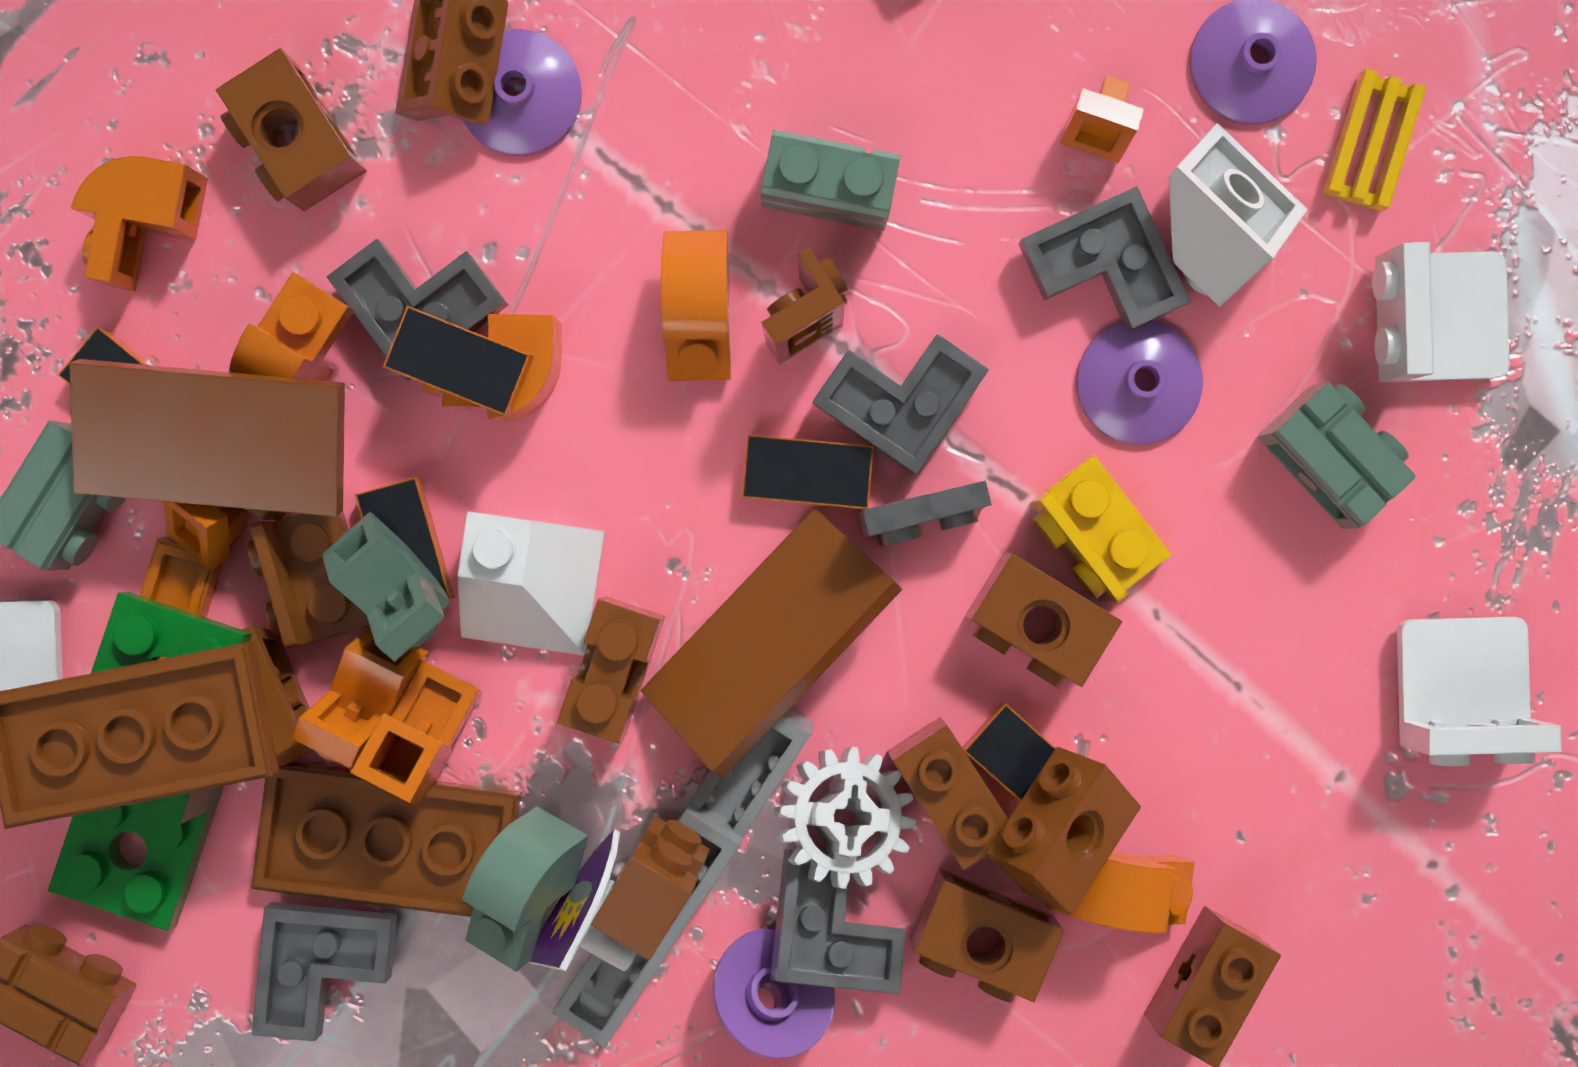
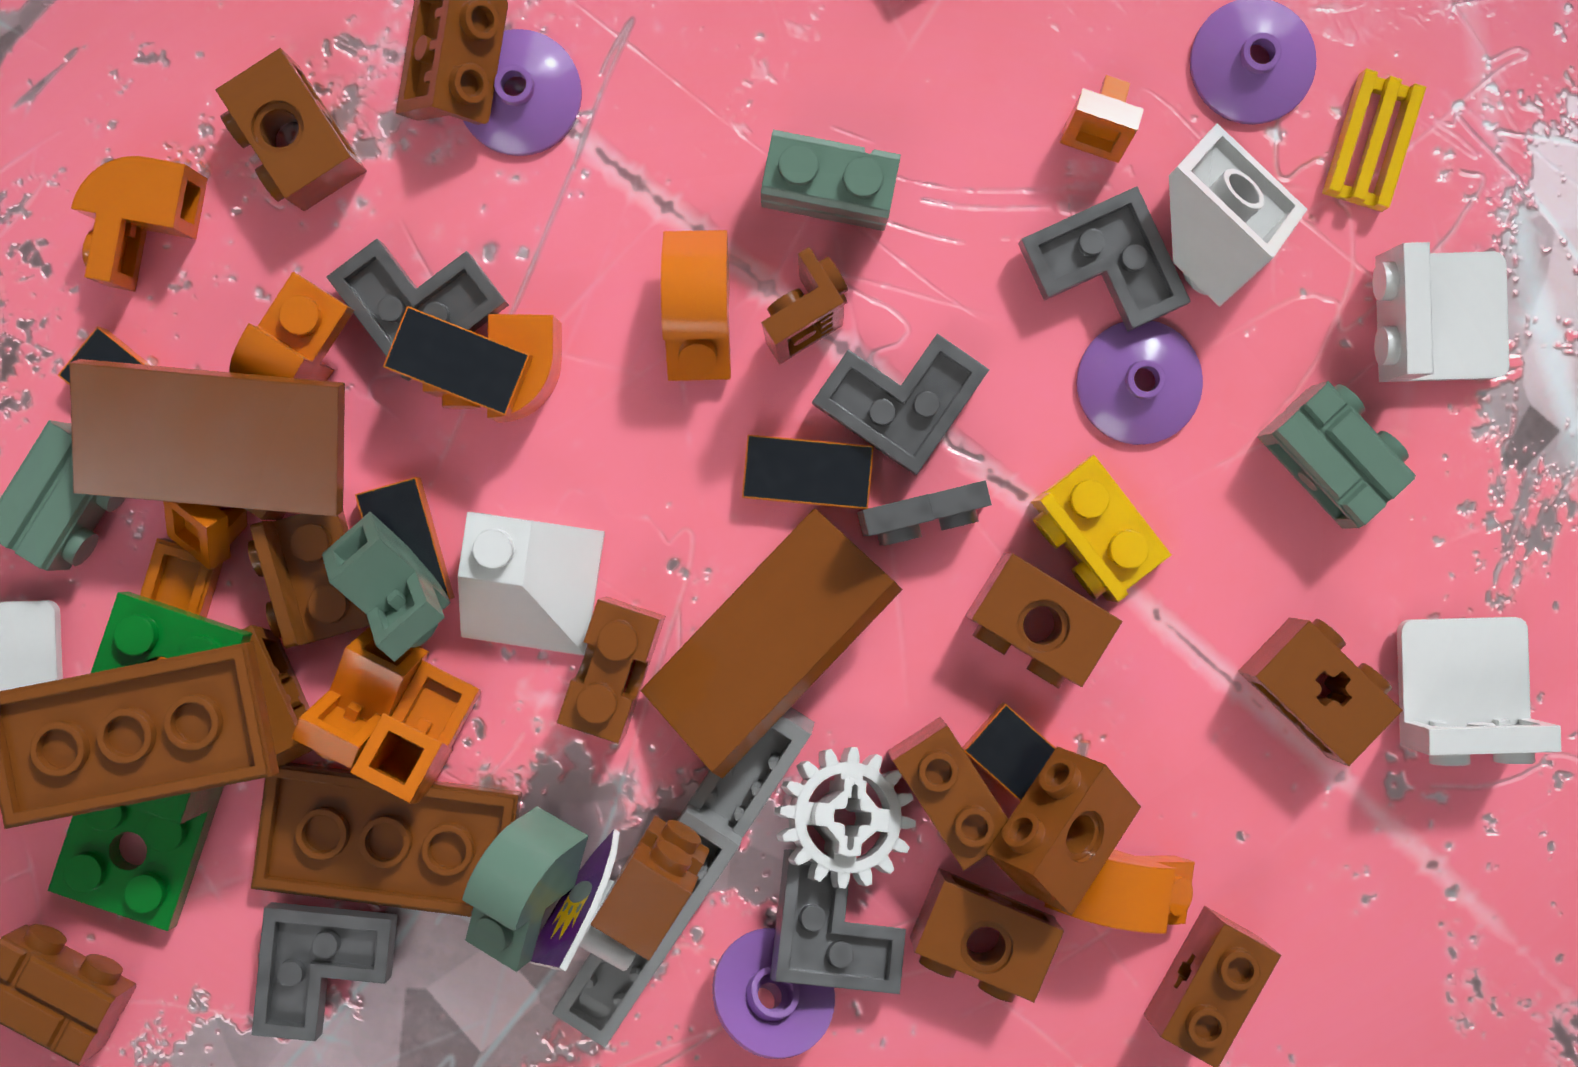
(1287, 674): none -> dark orange brick

